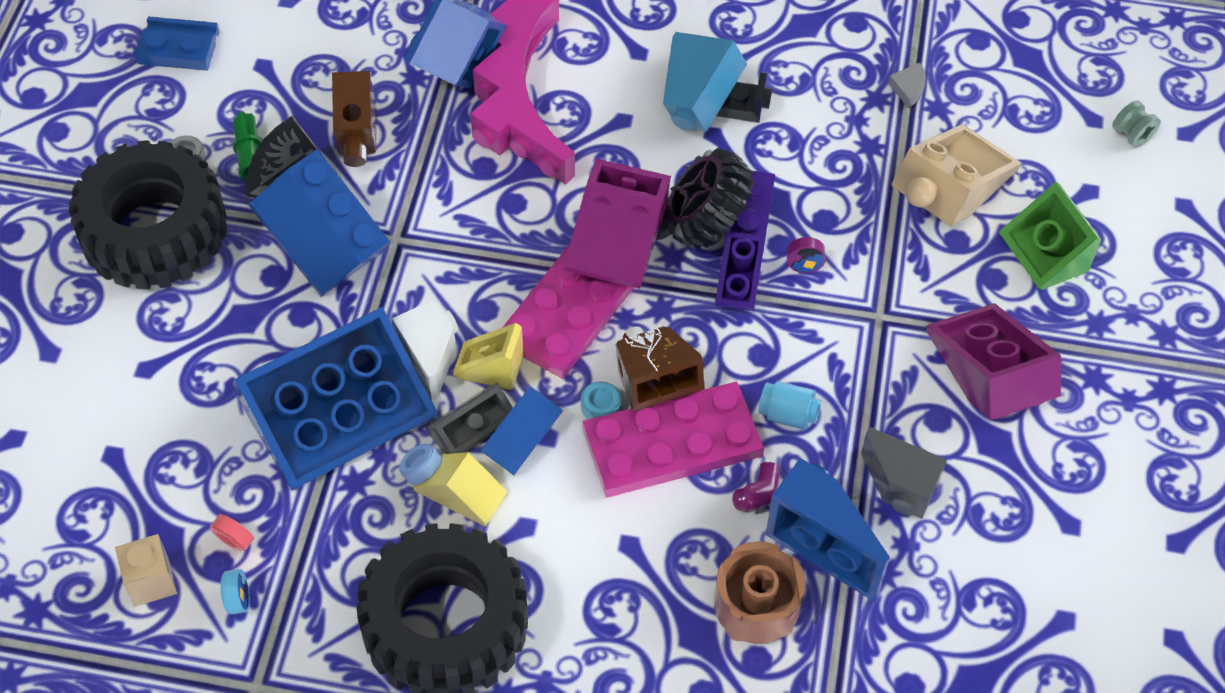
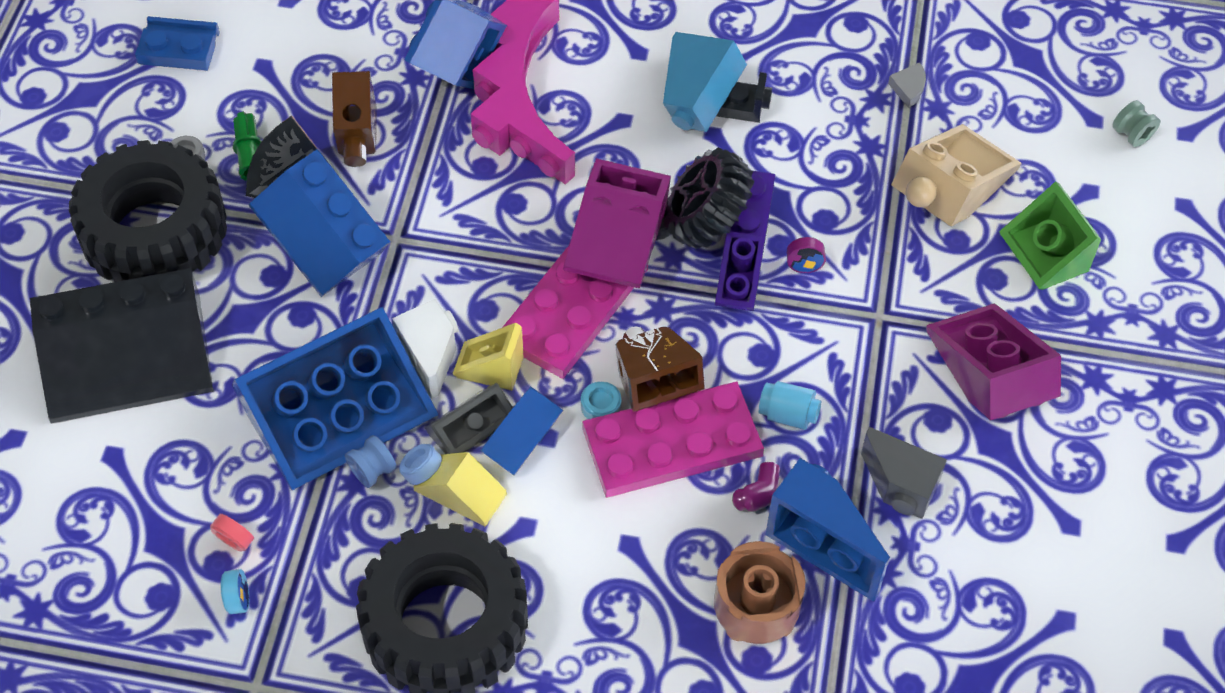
(121, 345): none -> black slope
(145, 570): tan brick -> none
(370, 461): none -> medium blue wheel

